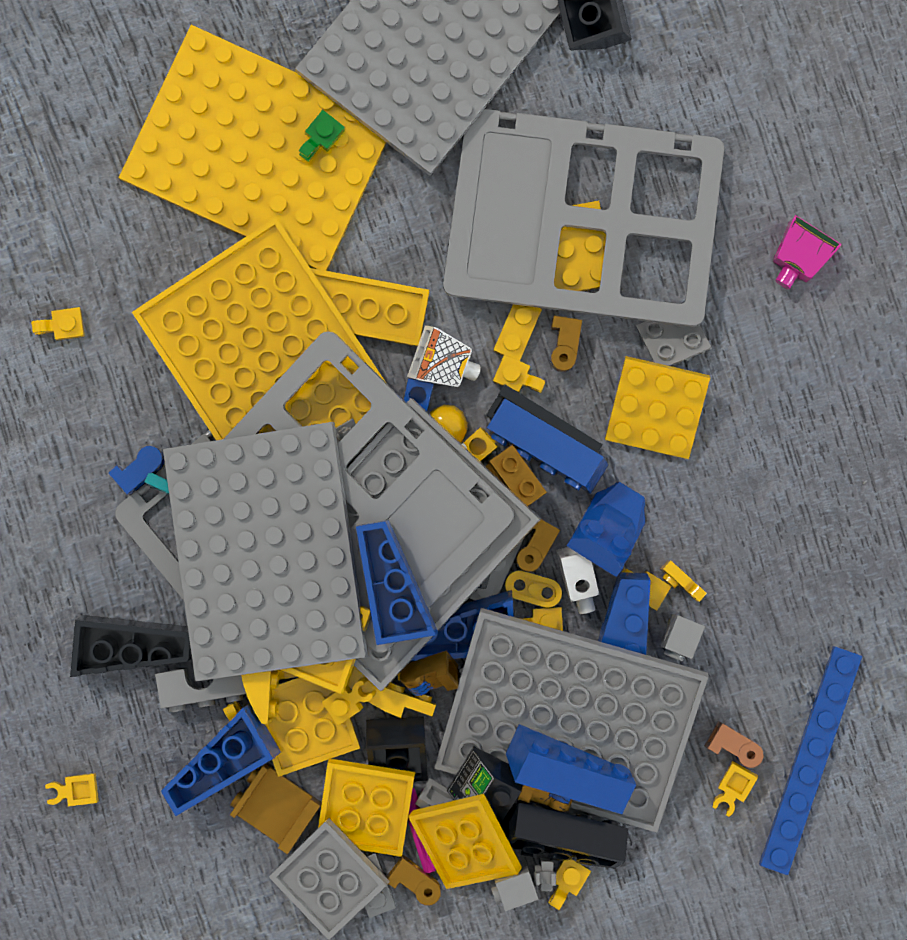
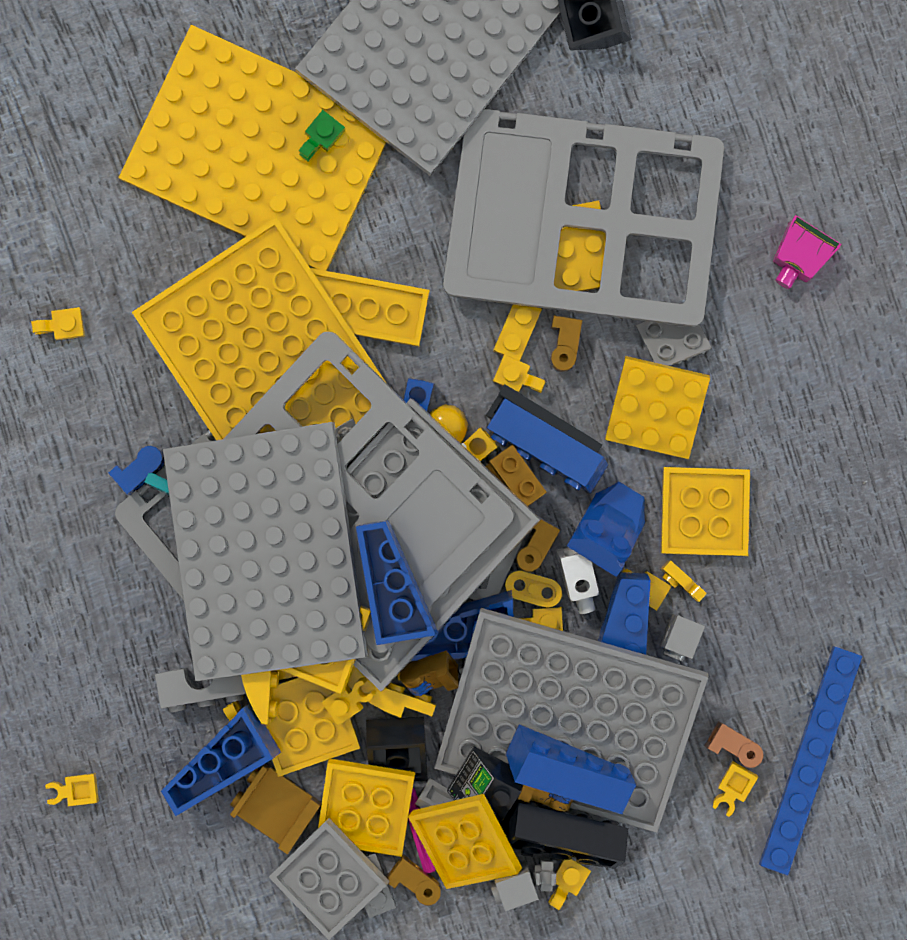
(120, 644): black wedge -> none
(442, 359): torso -> none
(705, 511): none -> yellow plate

